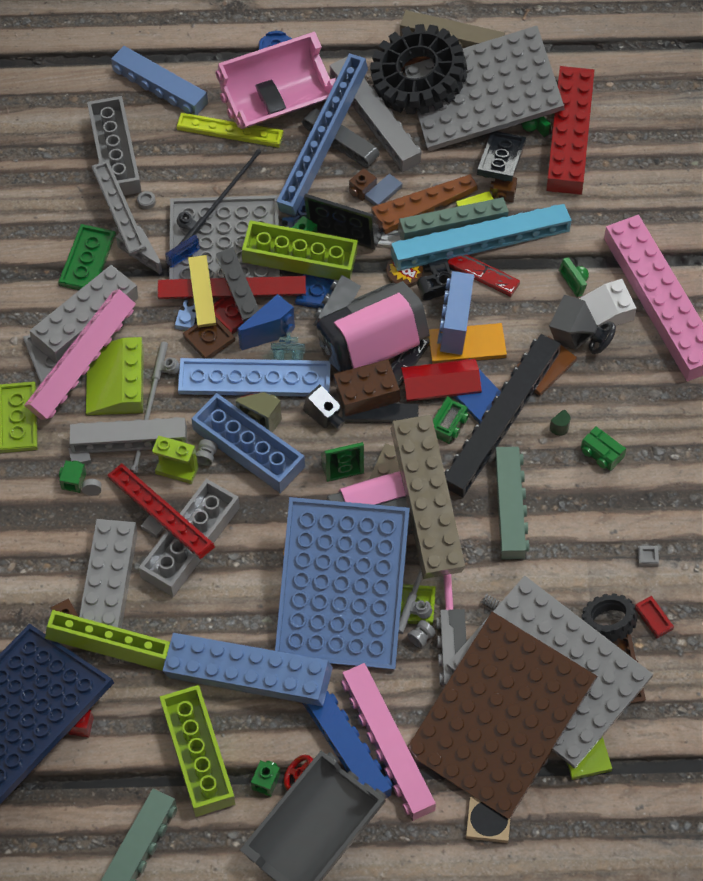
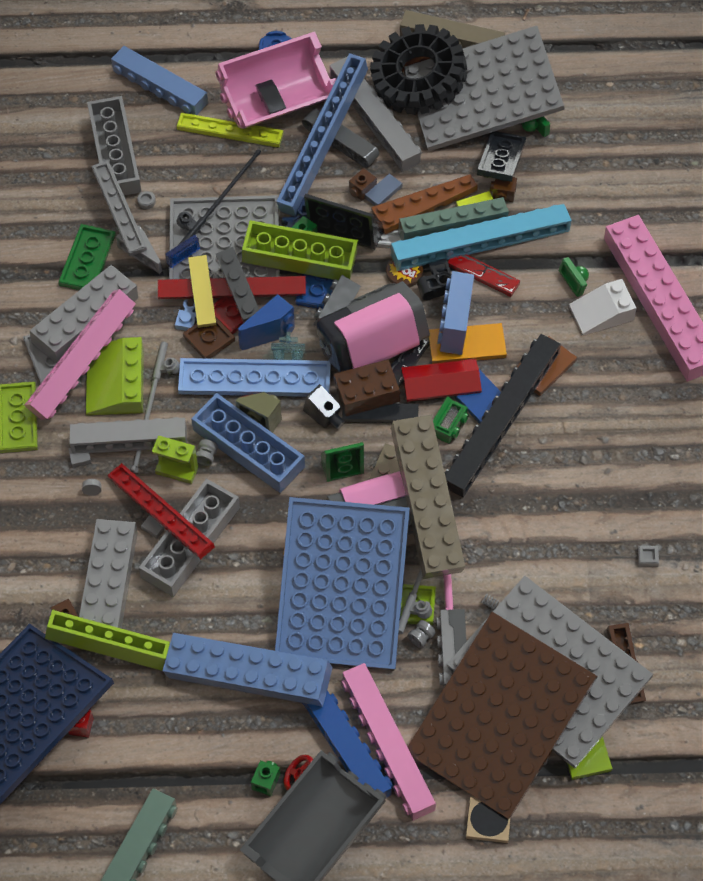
(72, 476): green brick -> none
(197, 751): lime brick -> none
(510, 503): sand green brick -> none
(560, 423): dark green brick -> none
(571, 131): red brick -> none
(575, 325): dark grey piece -> none
(603, 448): green brick -> none
(607, 603): black tyre -> none
(654, 617): red tile -> none

